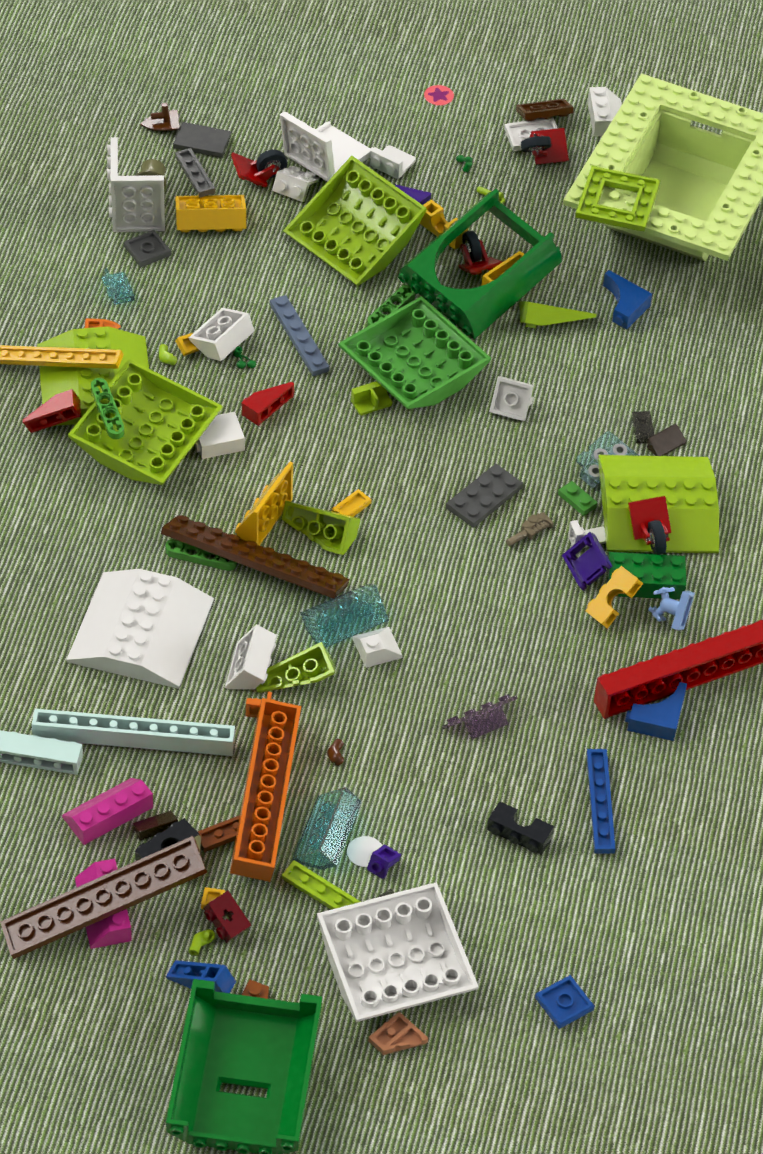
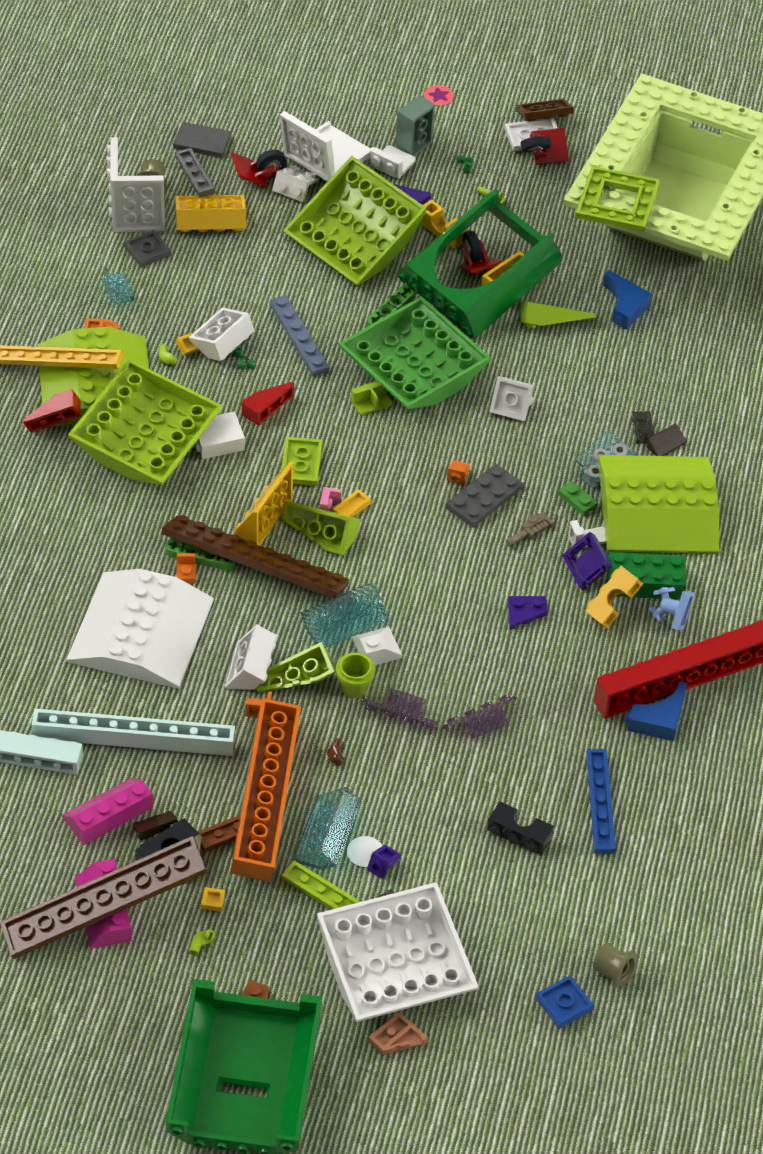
(107, 408): bright green beam -> none
(162, 121): shield -> none
(184, 972): blue slope -> none
(186, 567): none -> orange bracket
(226, 906): dark red brick -> none
(306, 458): none -> lime plate
(329, 497): none -> bright pink bracket
(355, 674): none -> lime piece
(402, 705): none -> bracket
(415, 125): none -> sand green brick
(458, 472): none -> orange bracket
(525, 609): none -> dark purple wing
(602, 108): white slope -> none
(615, 964): none -> olive piece
(651, 522): red plate -> none

